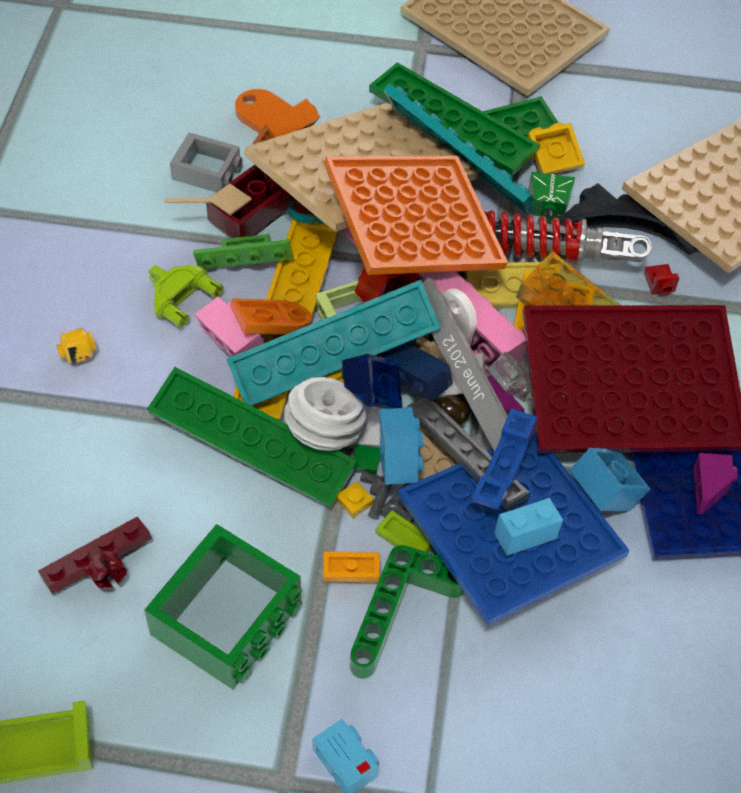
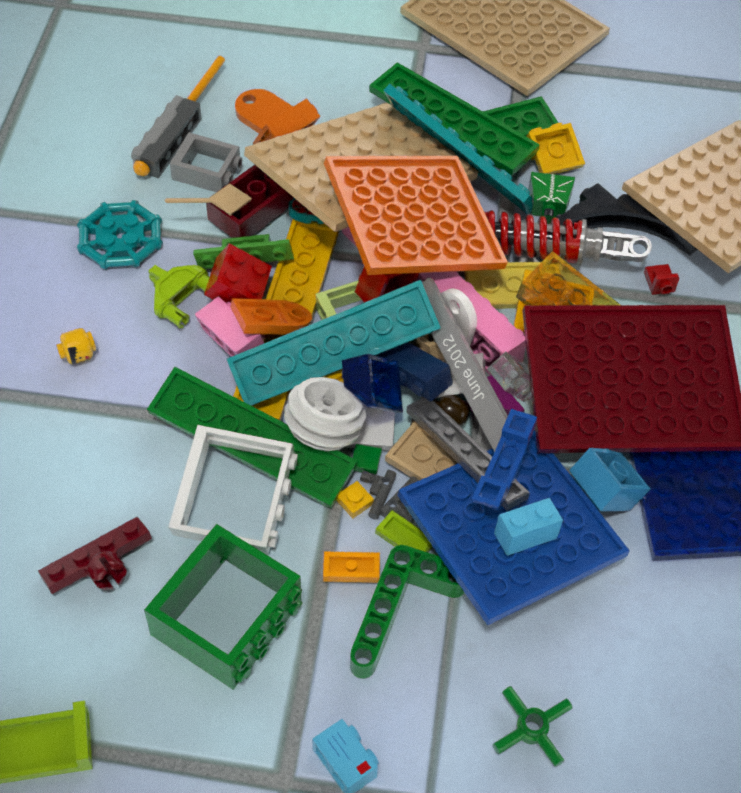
(119, 250): none -> teal plate
(171, 129): none -> piece
(193, 470): none -> white window
(237, 276): none -> red piece
(400, 446): dark azure brick -> none
(530, 736): none -> green bar
(712, 479): magenta slope -> none

